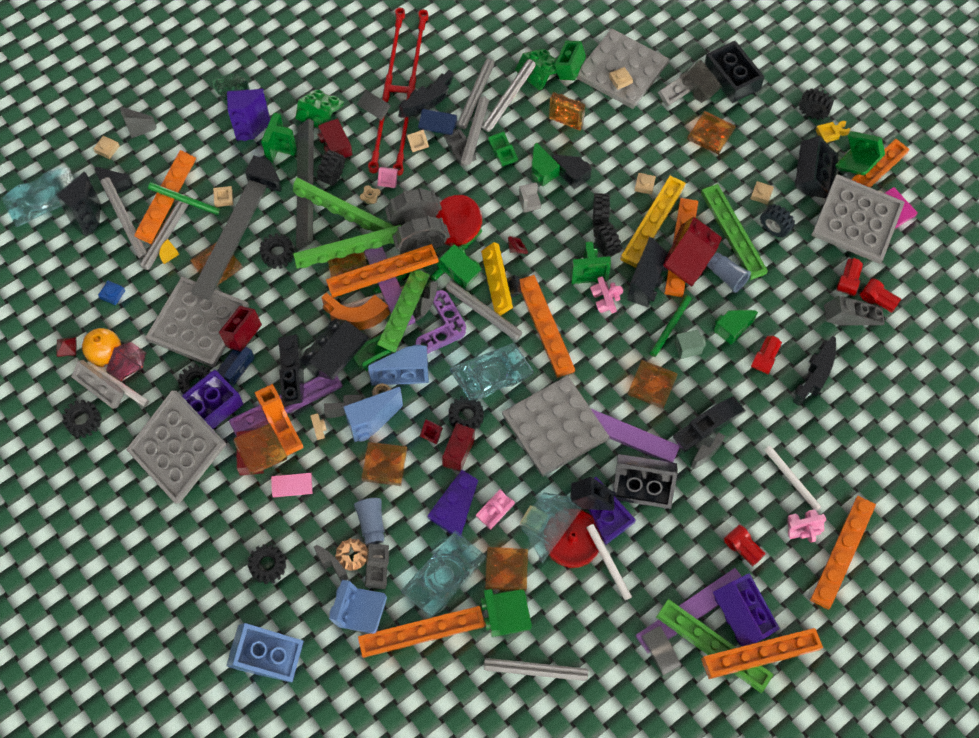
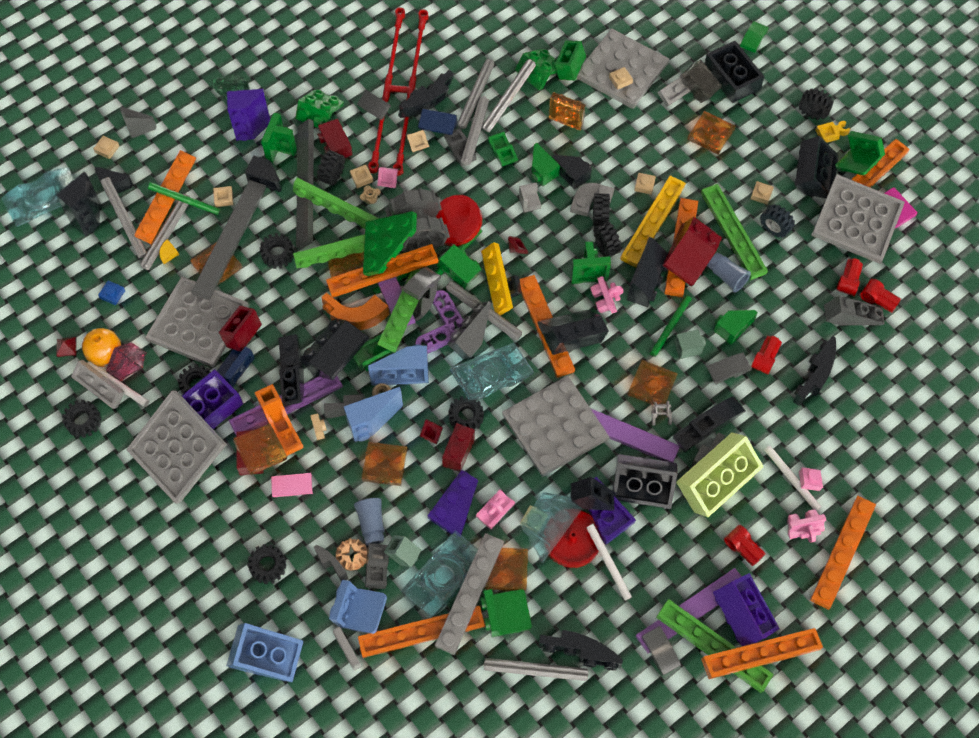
(346, 648): none -> light grey tile
(361, 176): none -> tan plate
(385, 240): none -> green plate
(402, 551): none -> sand green brick
(421, 282): none -> dark grey slope
(469, 594): none -> light grey plate
(471, 333): none -> dark grey slope
(573, 331): none -> black slope
(585, 196): none -> light grey plate
(590, 650): none -> black slope
(654, 413): none -> light grey piece
(719, 474): none -> yellowish green brick
(729, 367): none -> dark grey slope
(754, 36): none -> green slope
(810, 479): none -> bright pink plate

